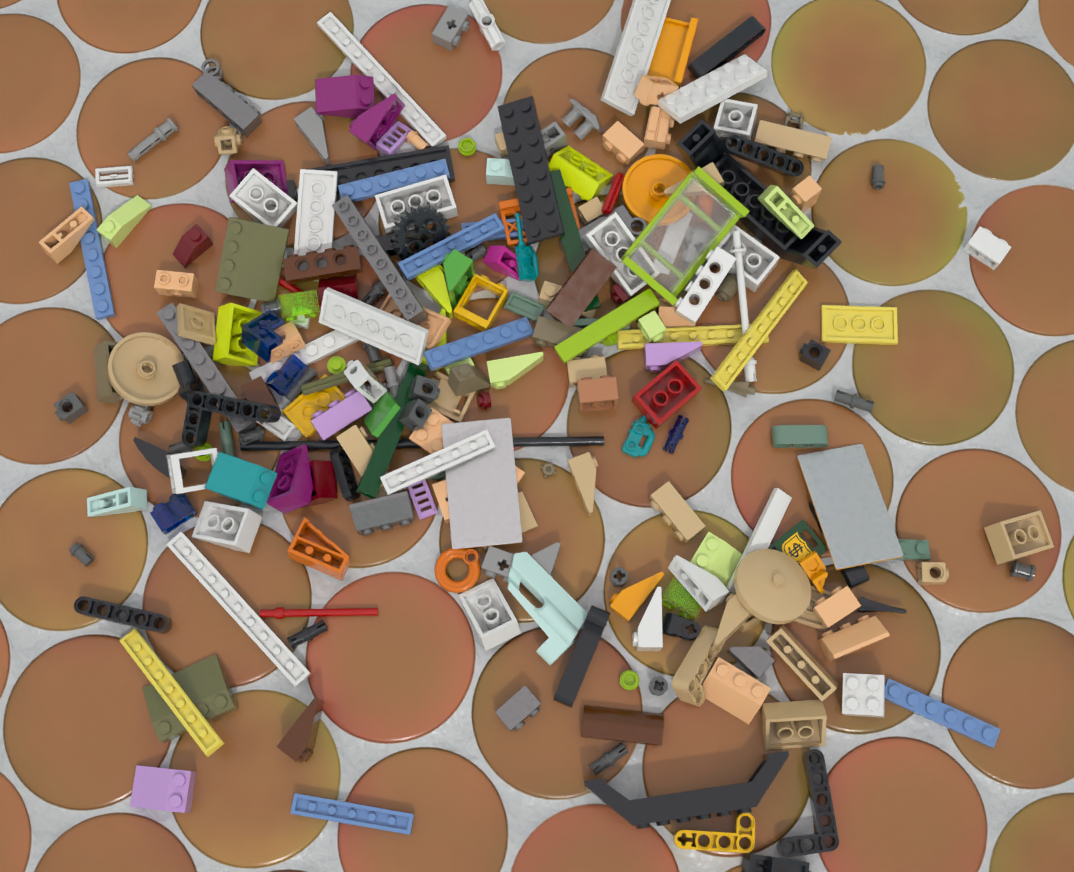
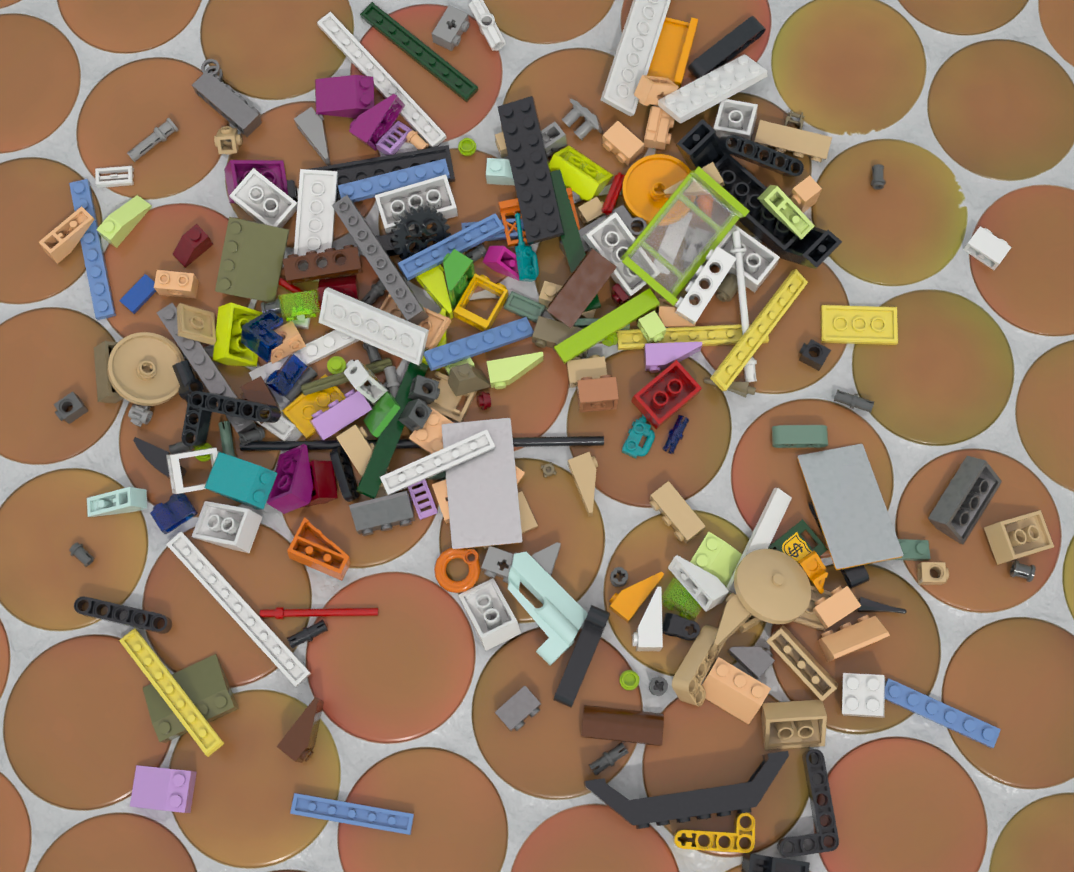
(138, 294): none -> blue tile
(419, 52): none -> dark green tile
(965, 499): none -> flat silver slope

